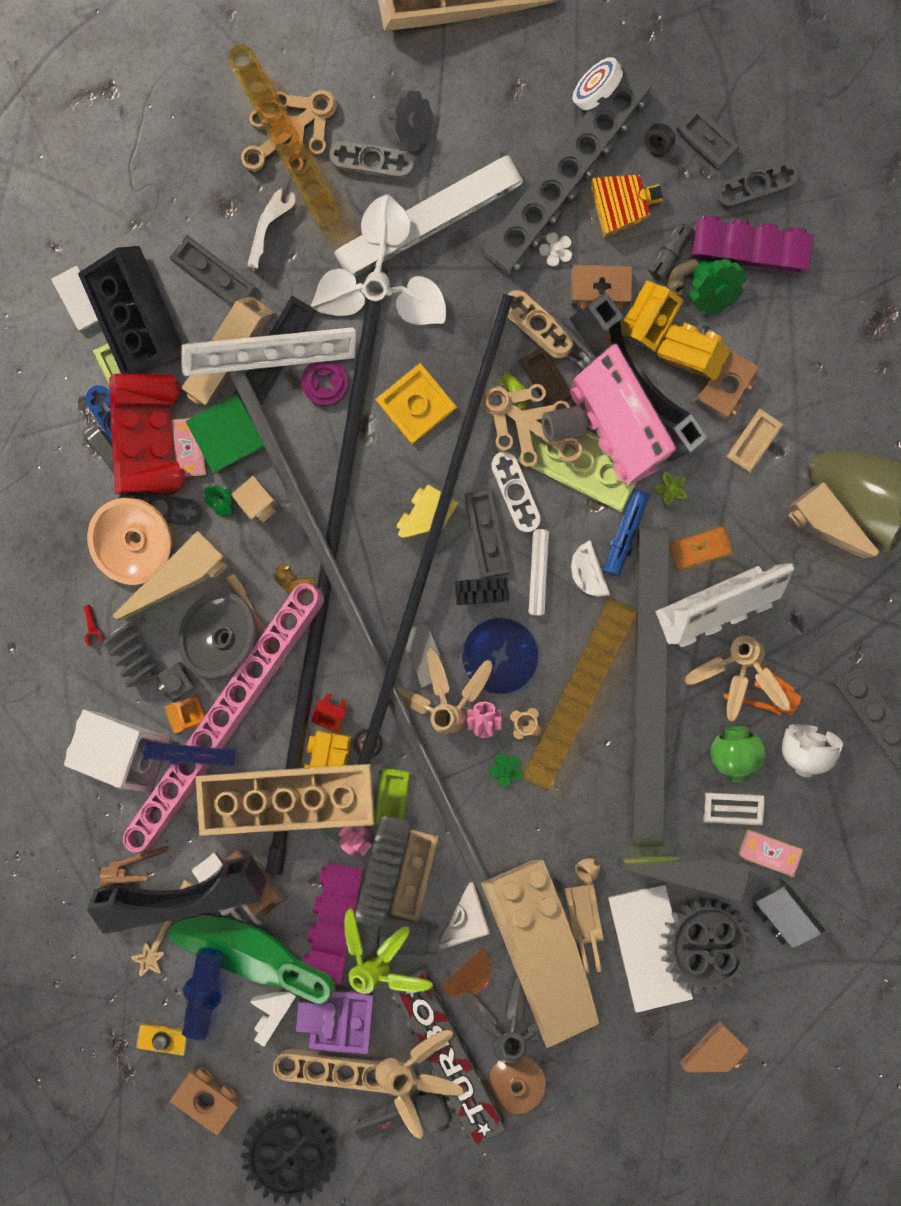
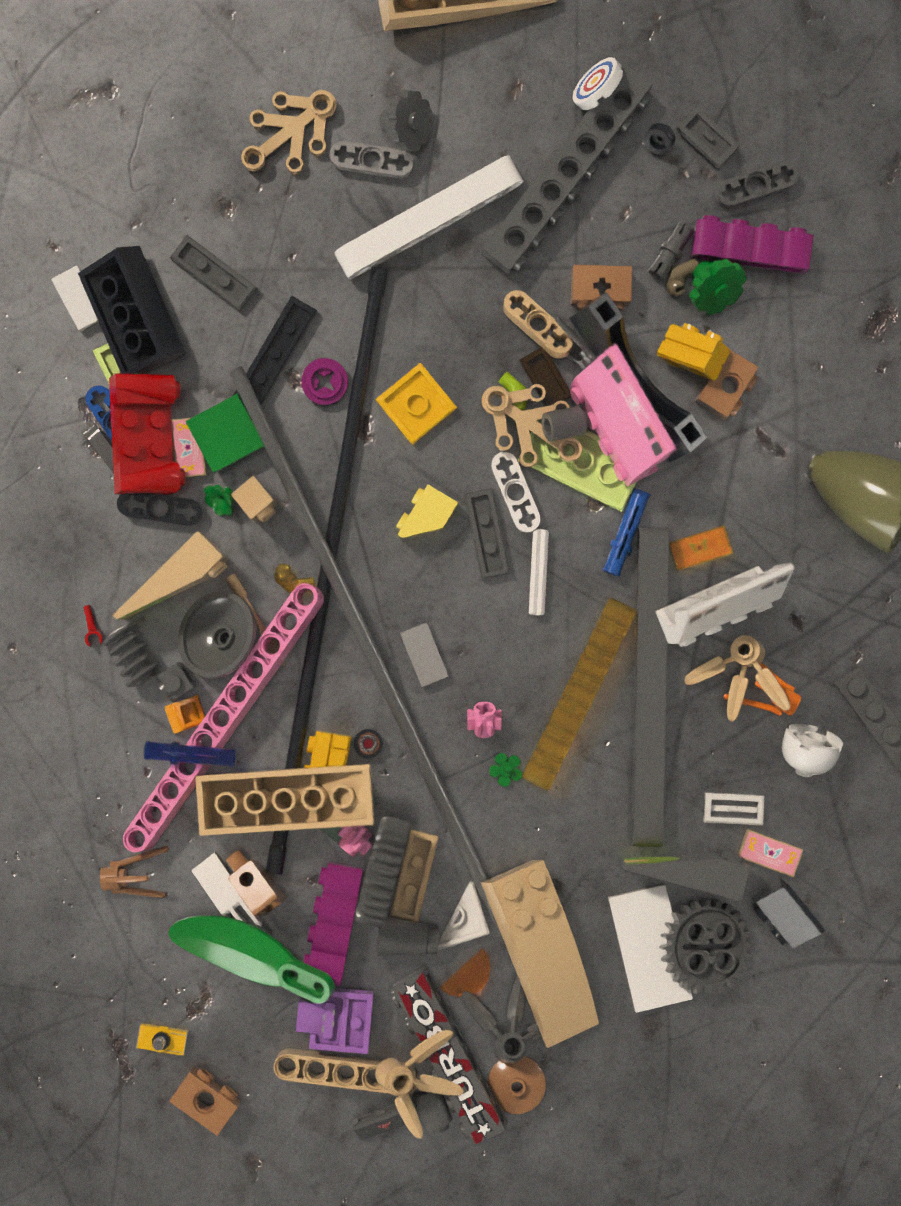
(113, 751): white slope -> none
(116, 548): light nougat dish -> none
(126, 907): black arch -> none
(151, 955): tan piece -> none
(202, 993): clear blue piece -> none
(244, 320): tan slope -> none
(268, 351): white tile -> none
(272, 211): white arm -> none
(276, 1006): white slope -> none
(282, 124): clear yellow beam -> none
(307, 1172): black gear -> none
(329, 715): red tile -> none
(341, 295): white plant -> none
(375, 969): lime plant -> none
(391, 794): lime tile -> none
(435, 529): black piece -> none
(441, 714): tan plant -> none
(482, 590): black tyre -> none
(520, 648): clear blue gear -> none
(521, 730): tan plate -> none
(556, 249): white plant -> none
(585, 920): tan arm -> none
(587, 571): white tile -> none
(587, 870): tan hinge -> none
(623, 202): torso -> none
(651, 315): yellow brick -> none
(671, 488): lime plant -> none
(716, 1052): medium nougat slope -> none
(738, 753): bright green plant -> none
(754, 440): tan tile -> none
(825, 517): tan slope -> none

